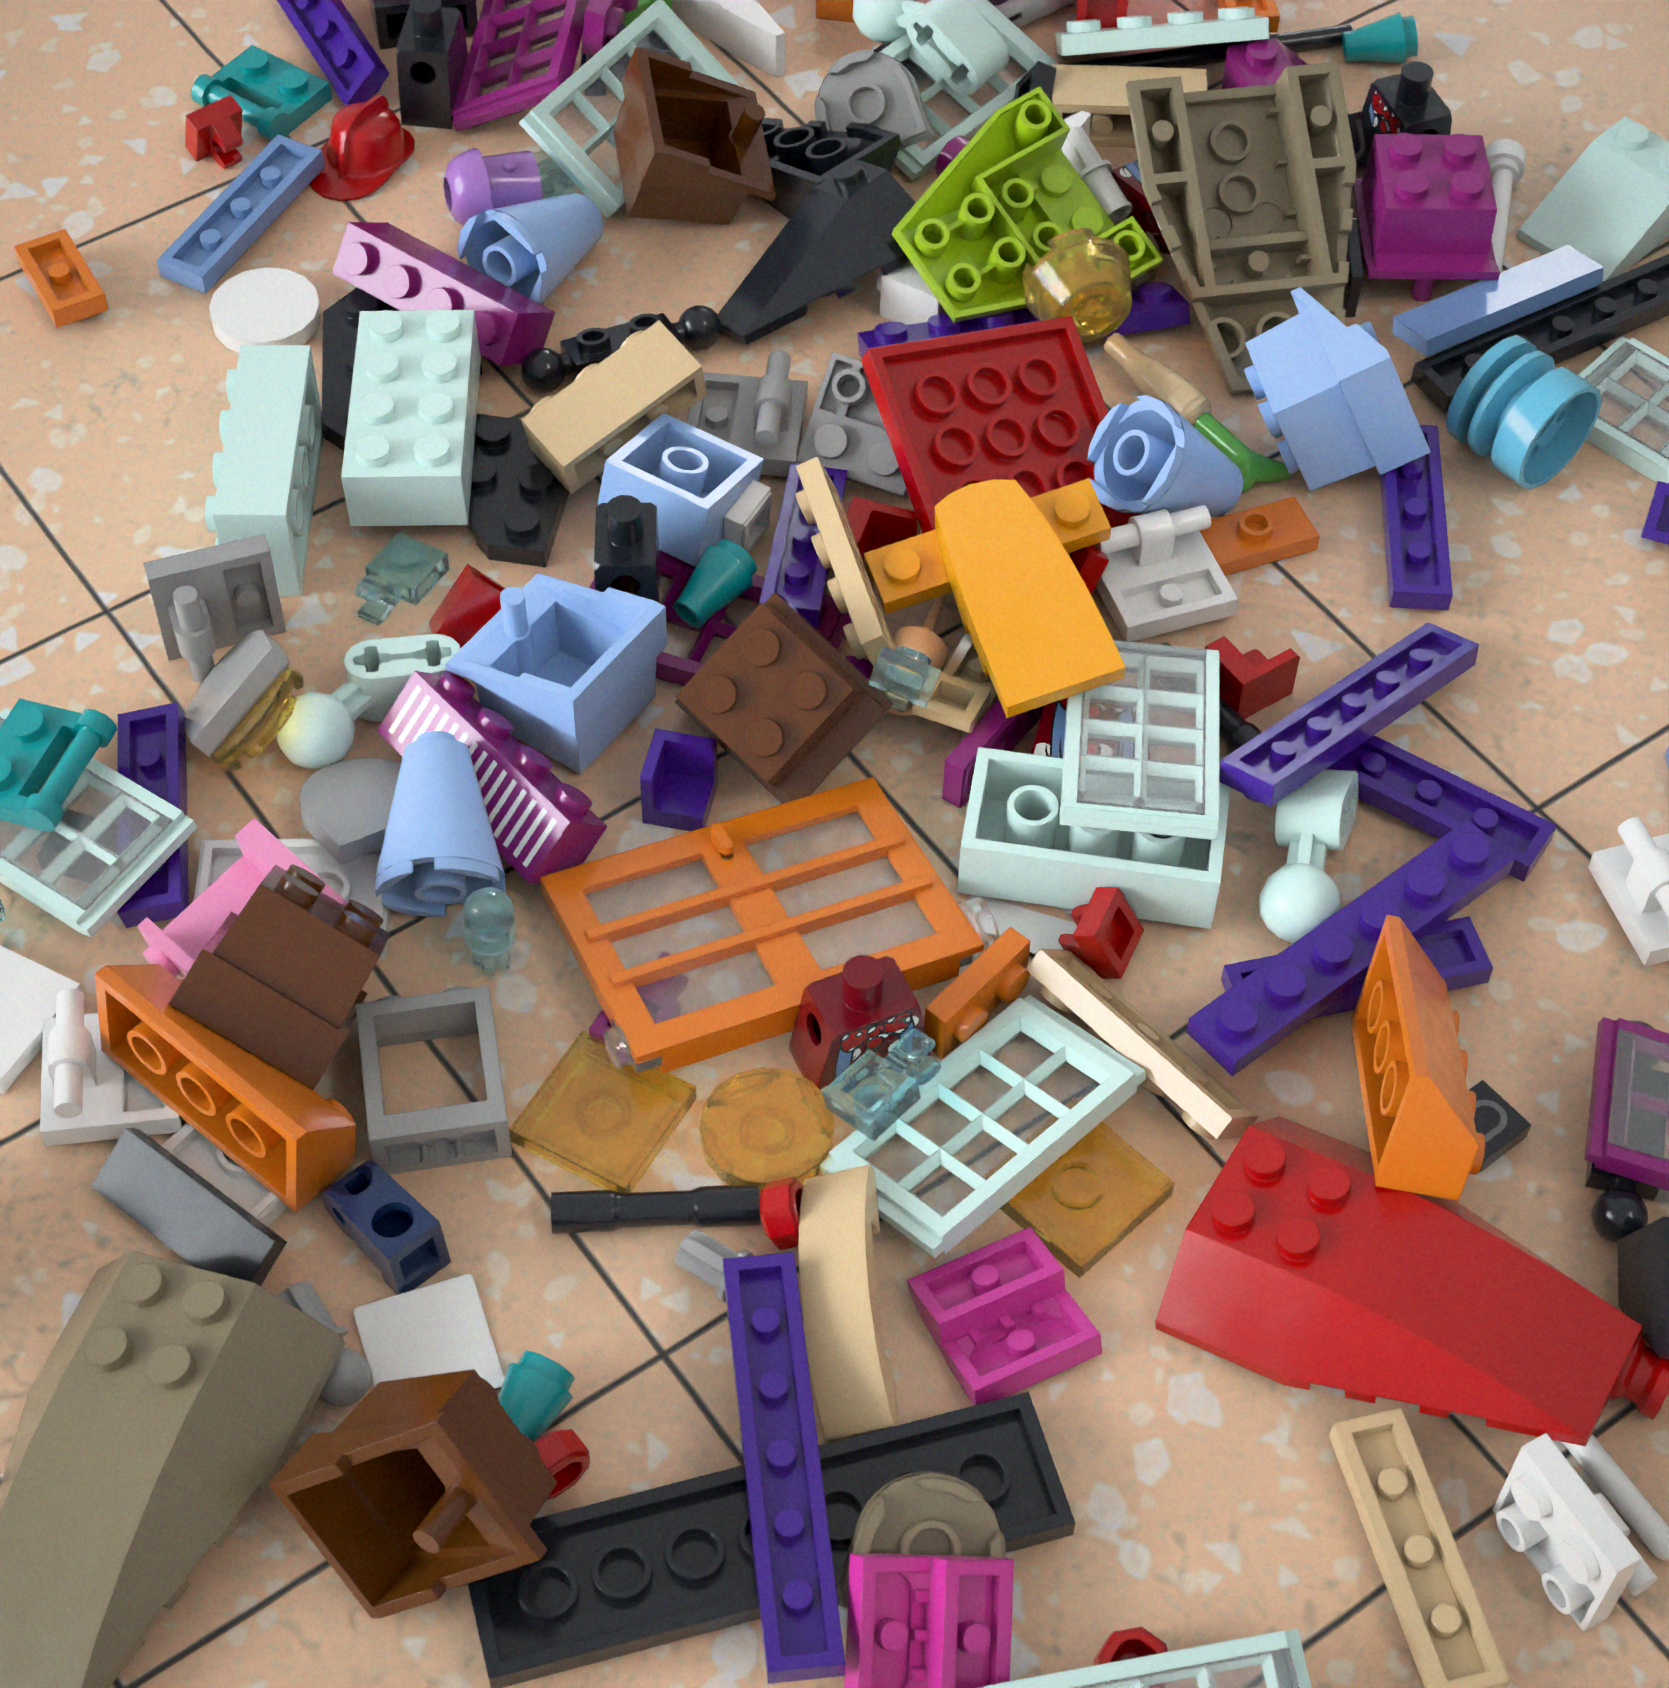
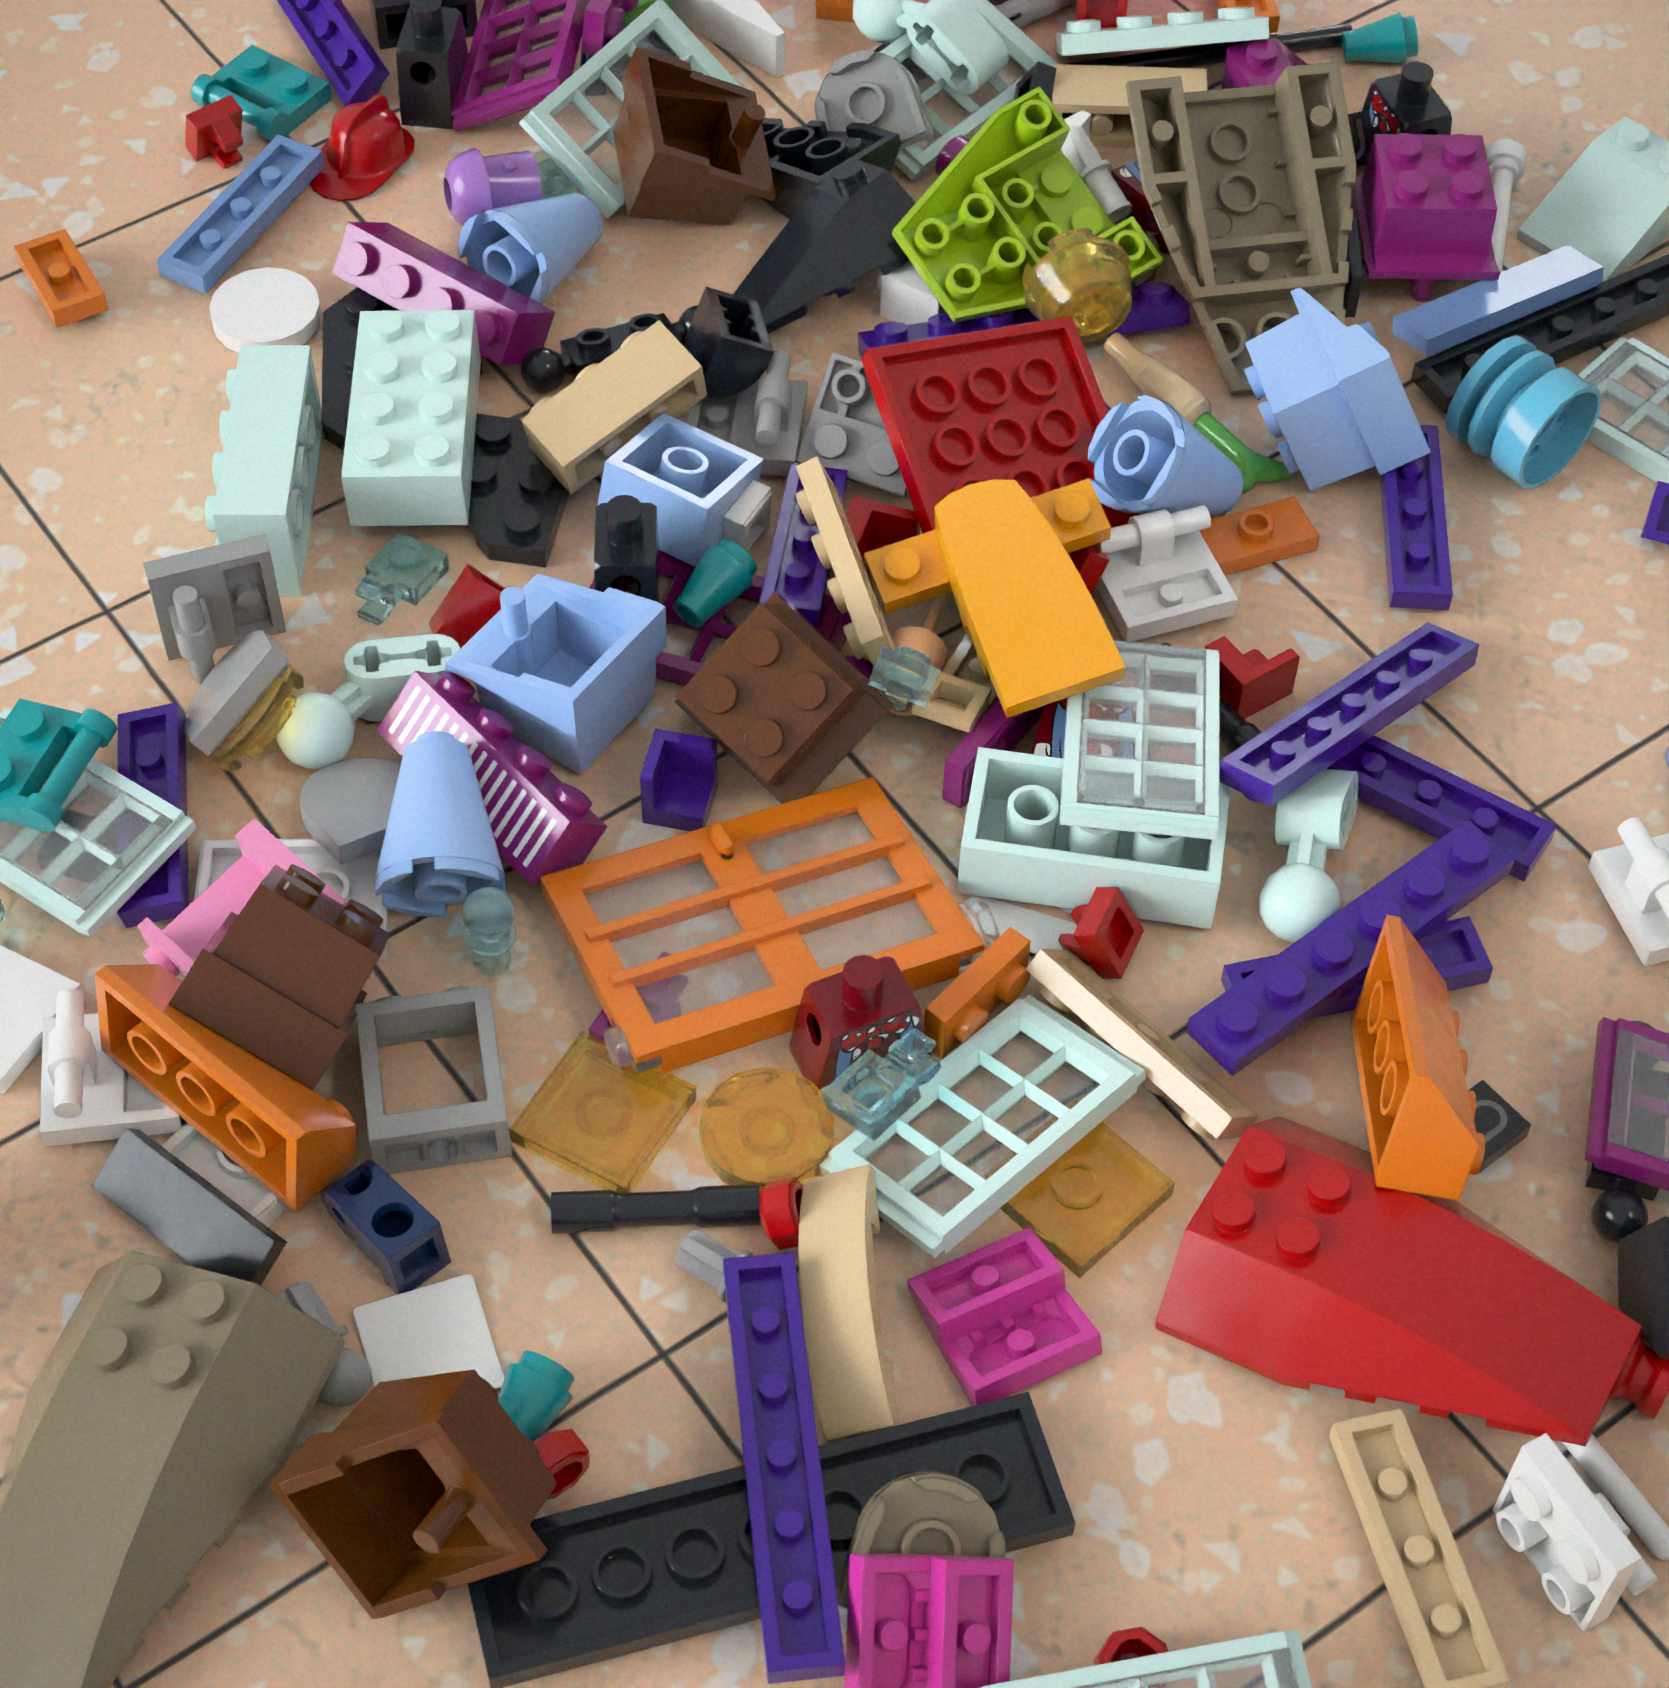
(728, 342): none -> black brick

